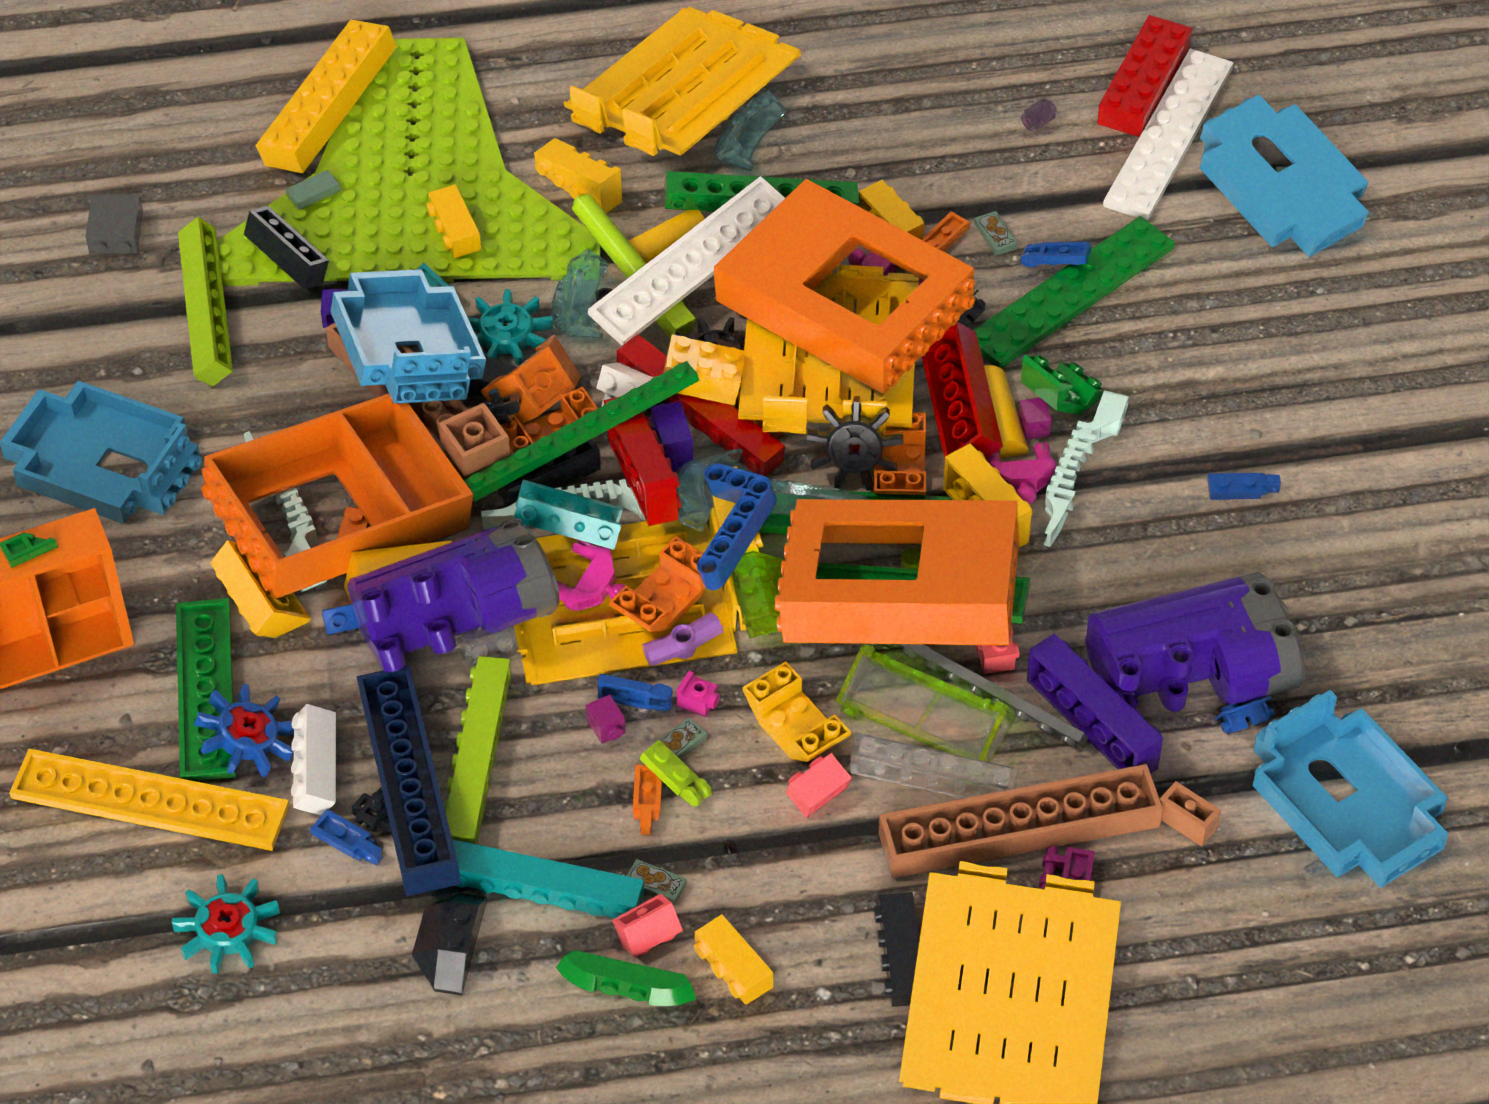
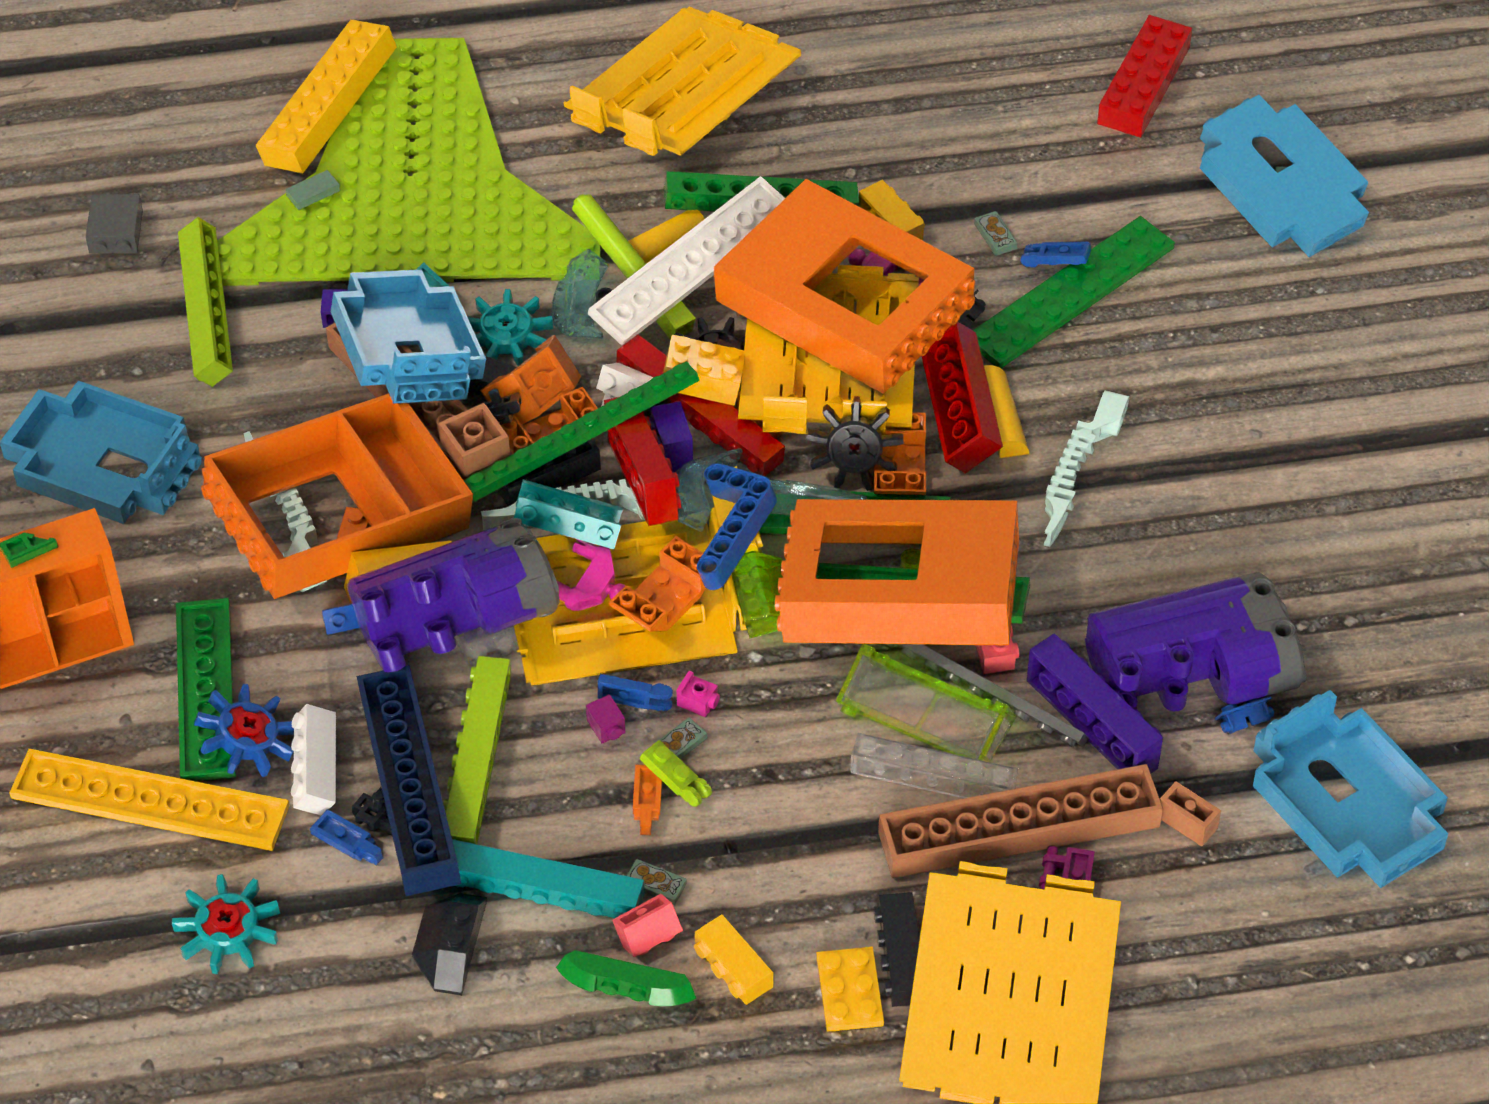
(264, 614): yellow slope -> none
(286, 247): black brick -> none
(453, 221): yellow brick -> none
(579, 173): yellow wedge -> none
(672, 646): medium lavender piece -> none
(747, 129): clear light blue windscreen -> none
(791, 716): yellow slope -> none
(818, 784): coral brick -> none
(849, 989): none -> yellow plate
(947, 231): orange tile -> none
(973, 478): yellow brick -> none
(1027, 475): dark pink connector -> none
(1034, 418): magenta brick -> none
(1038, 114): clear purple brick -> none
(1063, 388): green slope -> none
(1168, 134): white plate -> none
(1242, 485): blue hinge -> none

